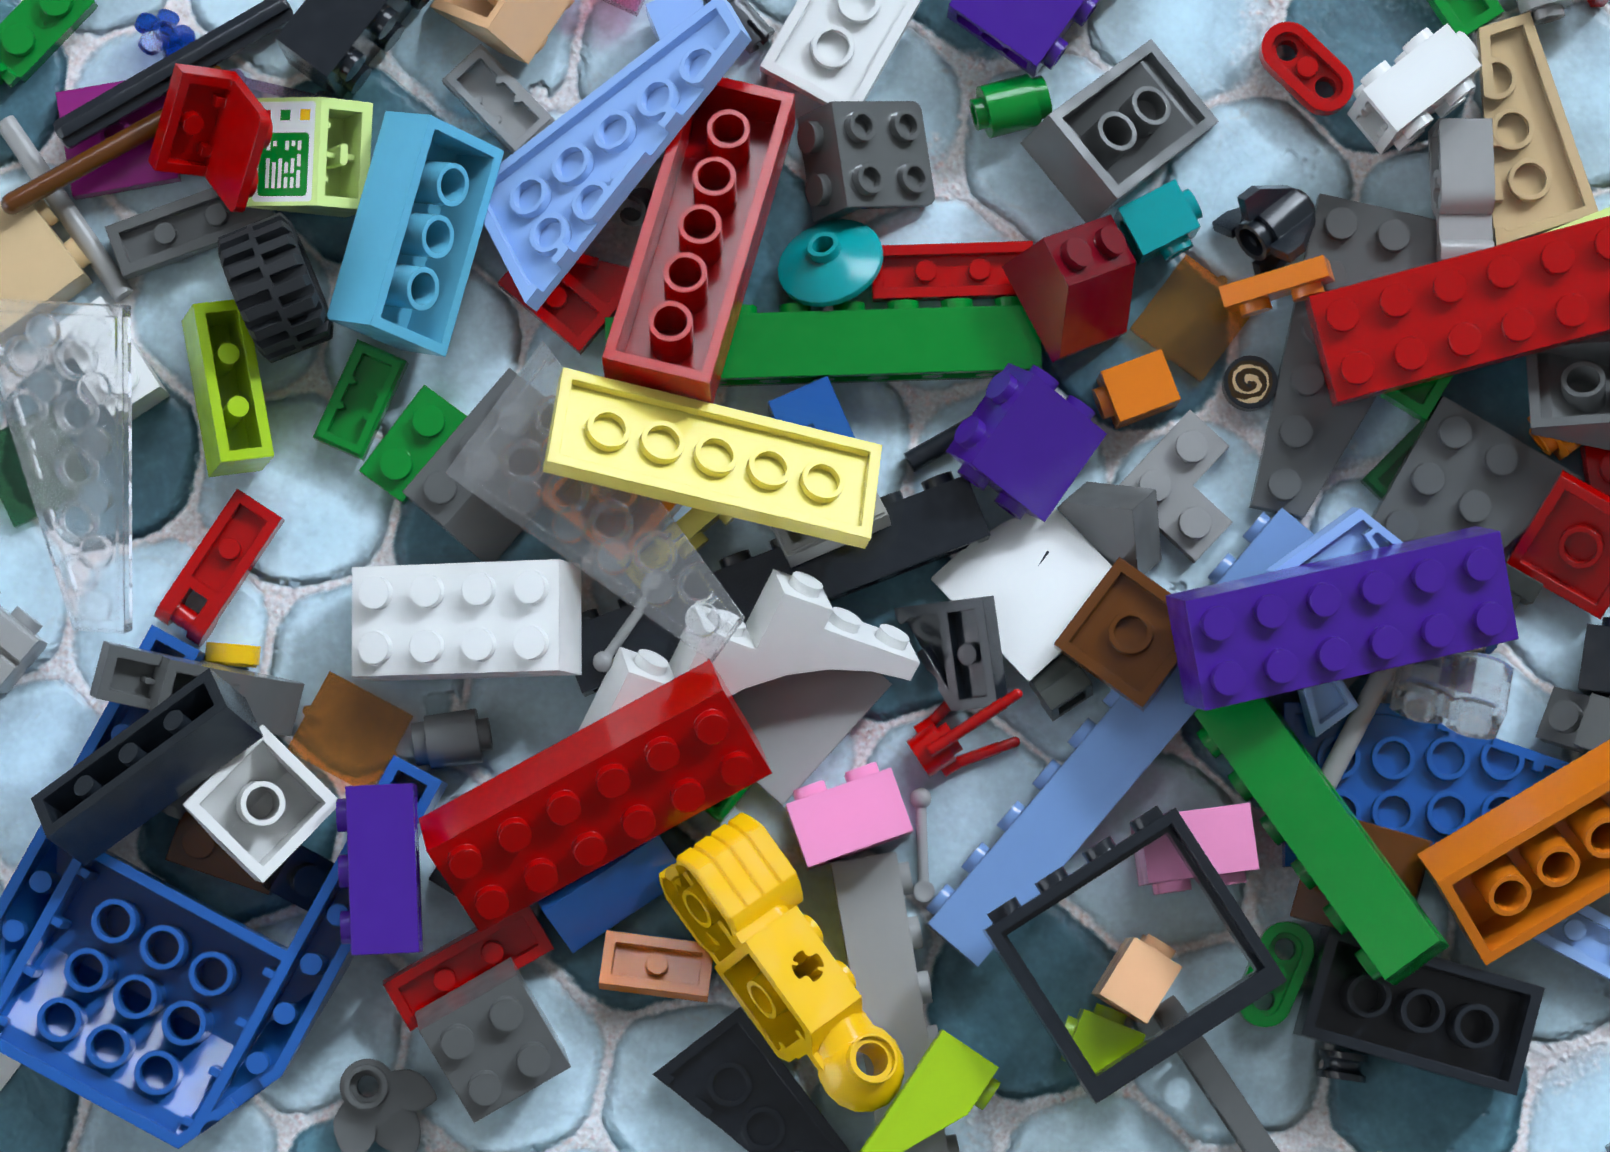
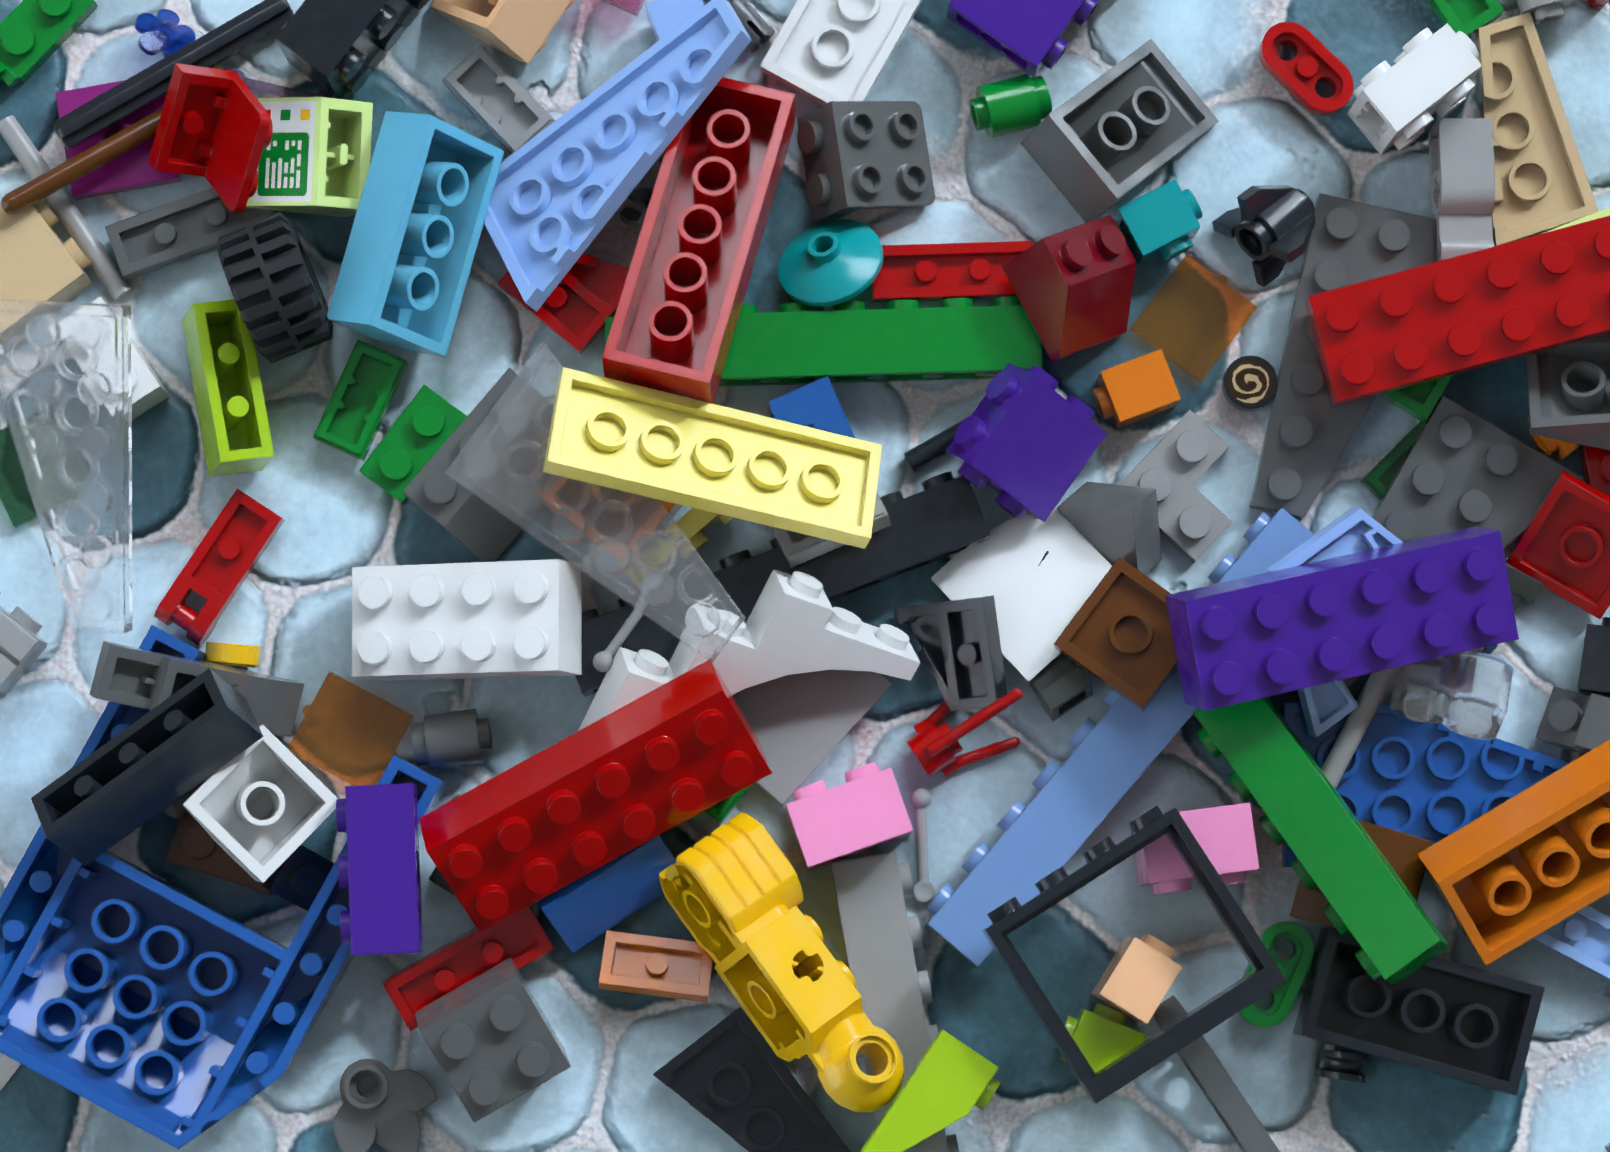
(1254, 294): orange plate -> none

